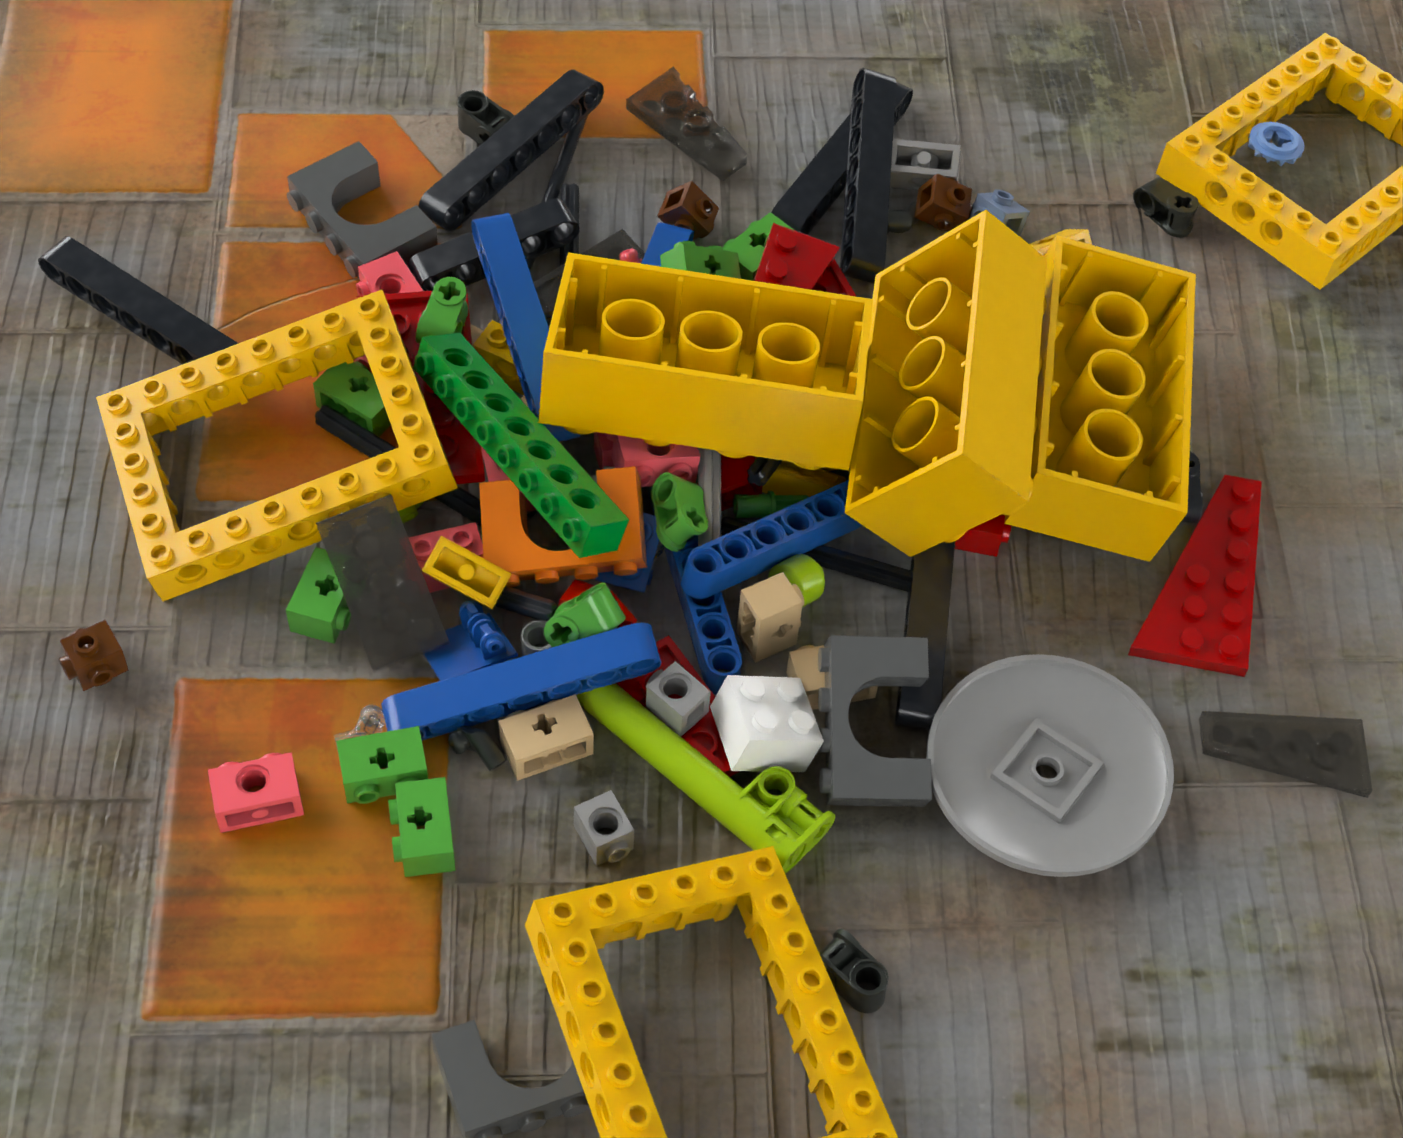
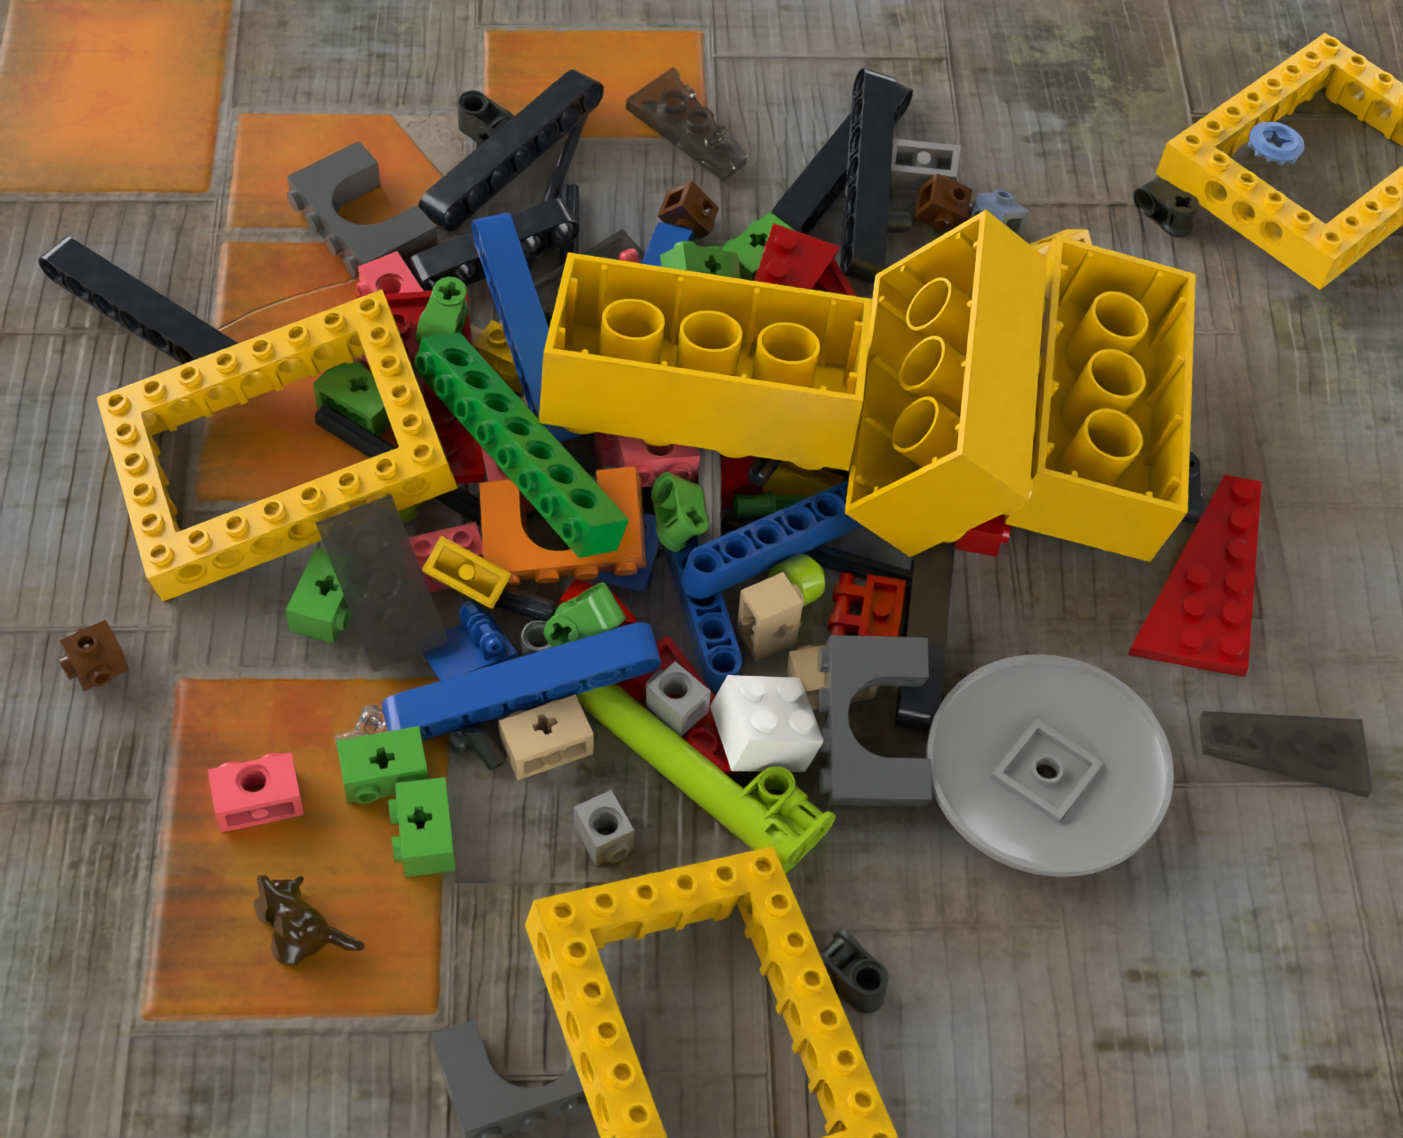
(297, 926): none -> dark brown animal
(880, 604): none -> red plate

